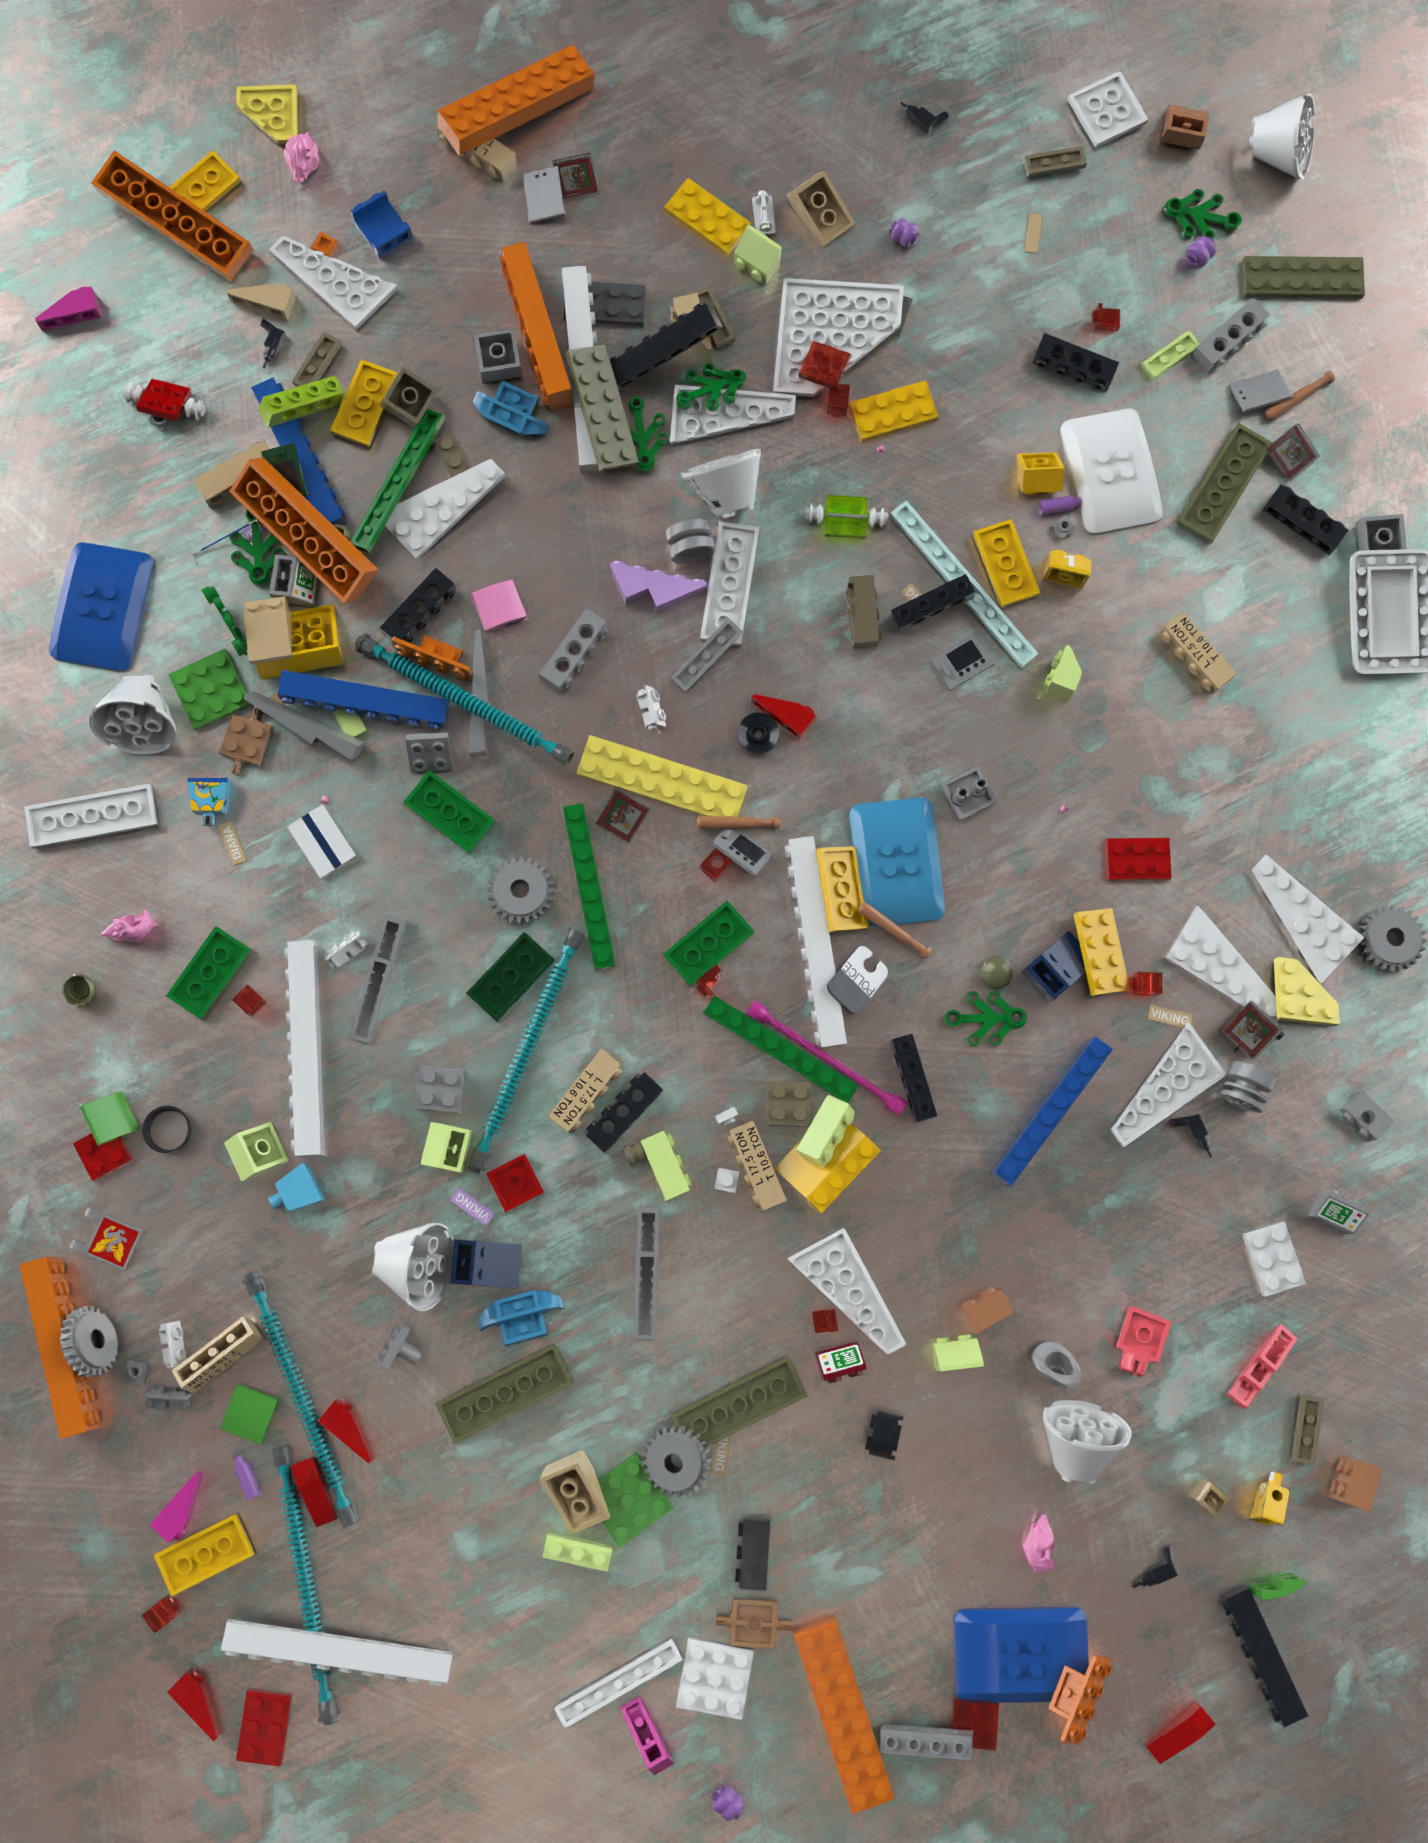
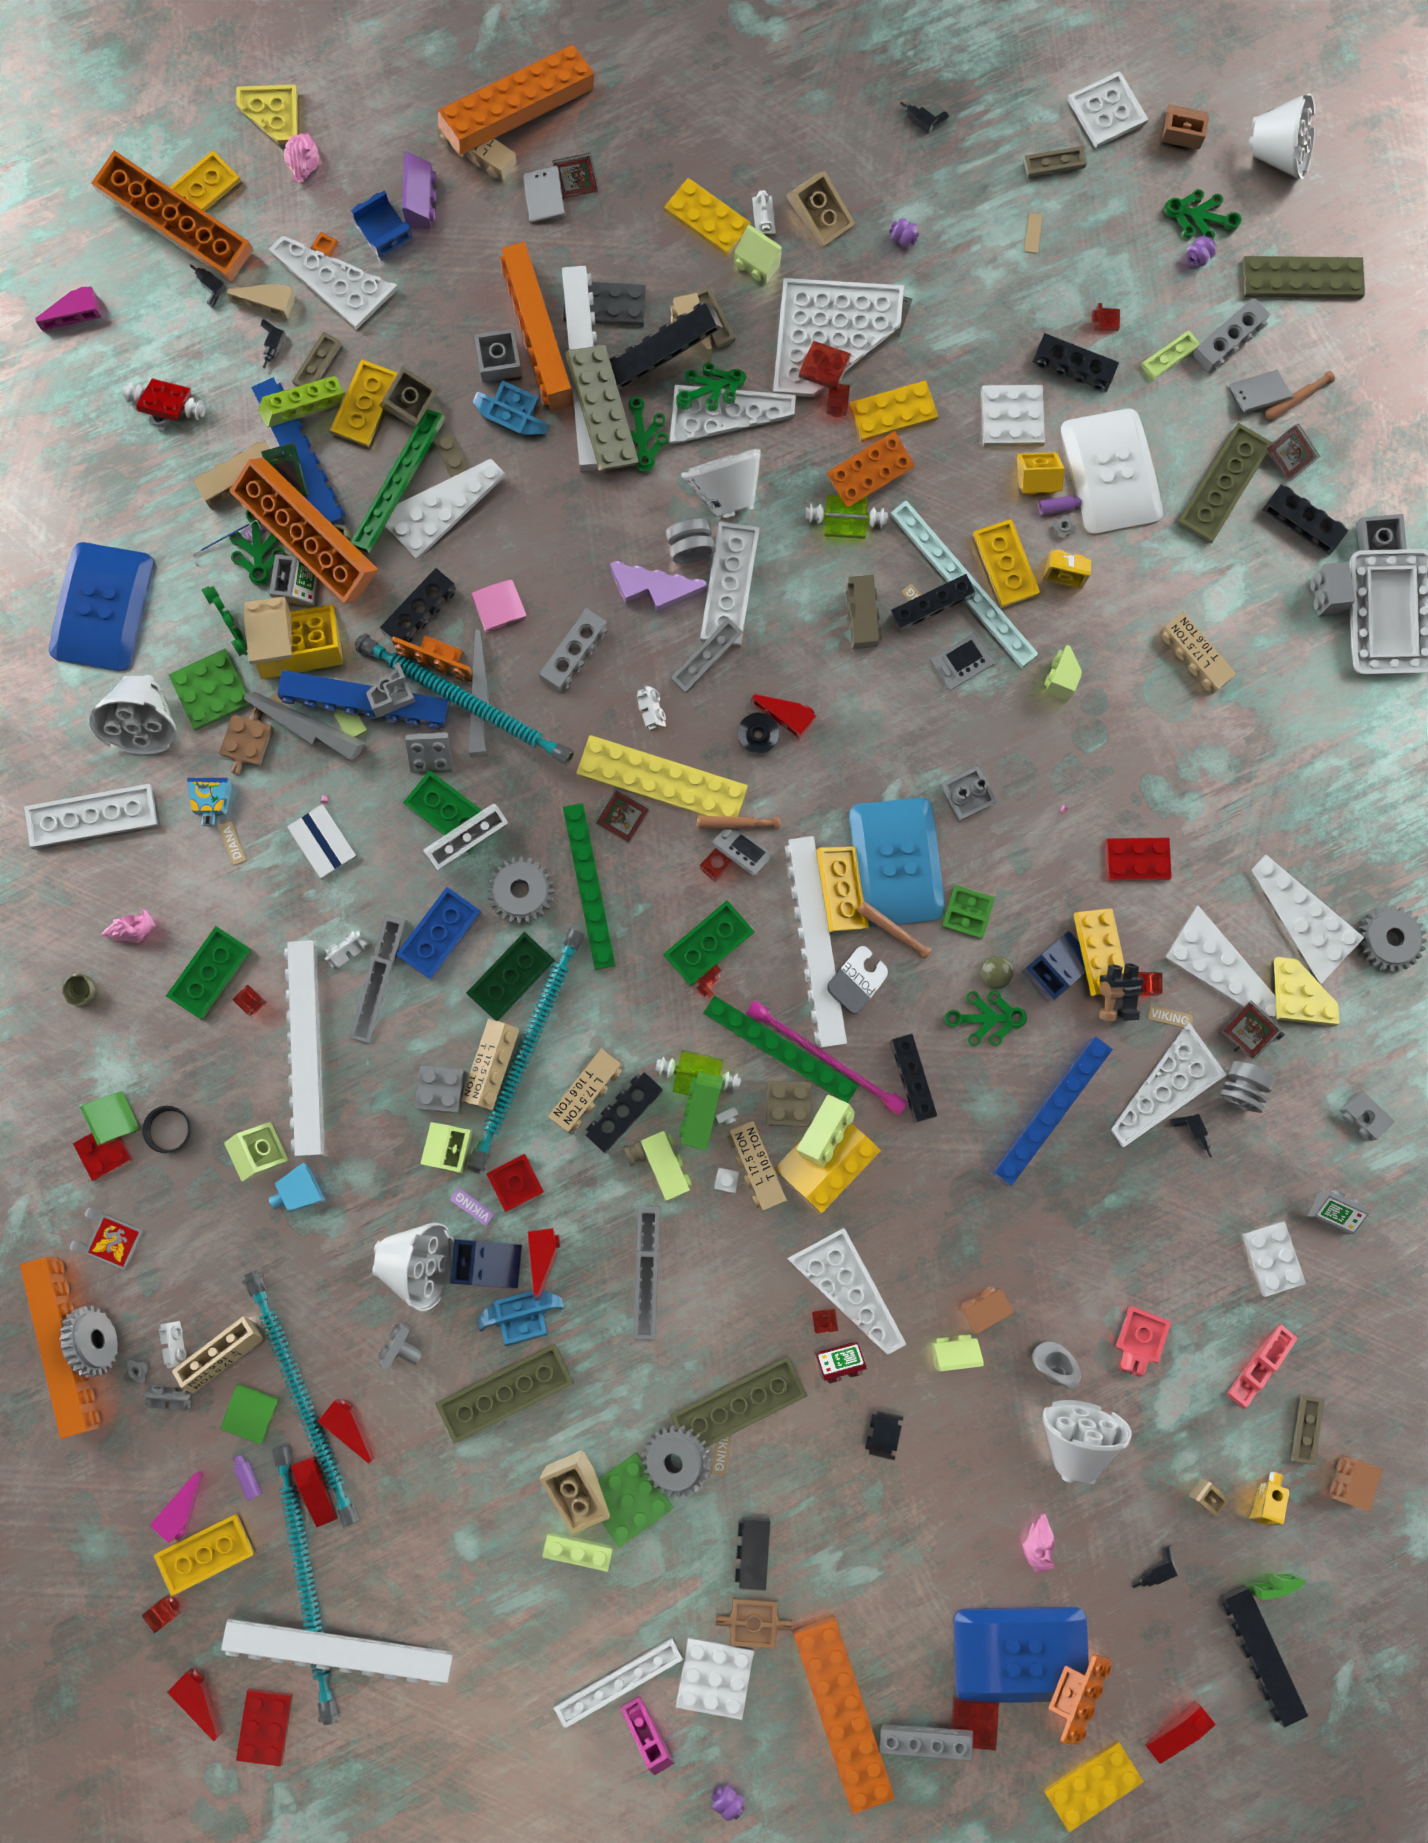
(210, 283): none -> black piece
(390, 693): none -> light grey slope
(418, 192): none -> medium lavender slope
(438, 933): none -> blue plate
(465, 836): none -> white brick
(490, 1064): none -> tan brick
(543, 1253): none -> red slope
(689, 1066): none -> clear neon green plate
(700, 1110): none -> bright green brick
(870, 469): none -> orange bracket
(968, 911): none -> bright green slope
(1013, 415): none -> white plate
(1093, 1786): none -> yellow plate
(1121, 993): none -> black hips
(1333, 589): none -> light grey brick

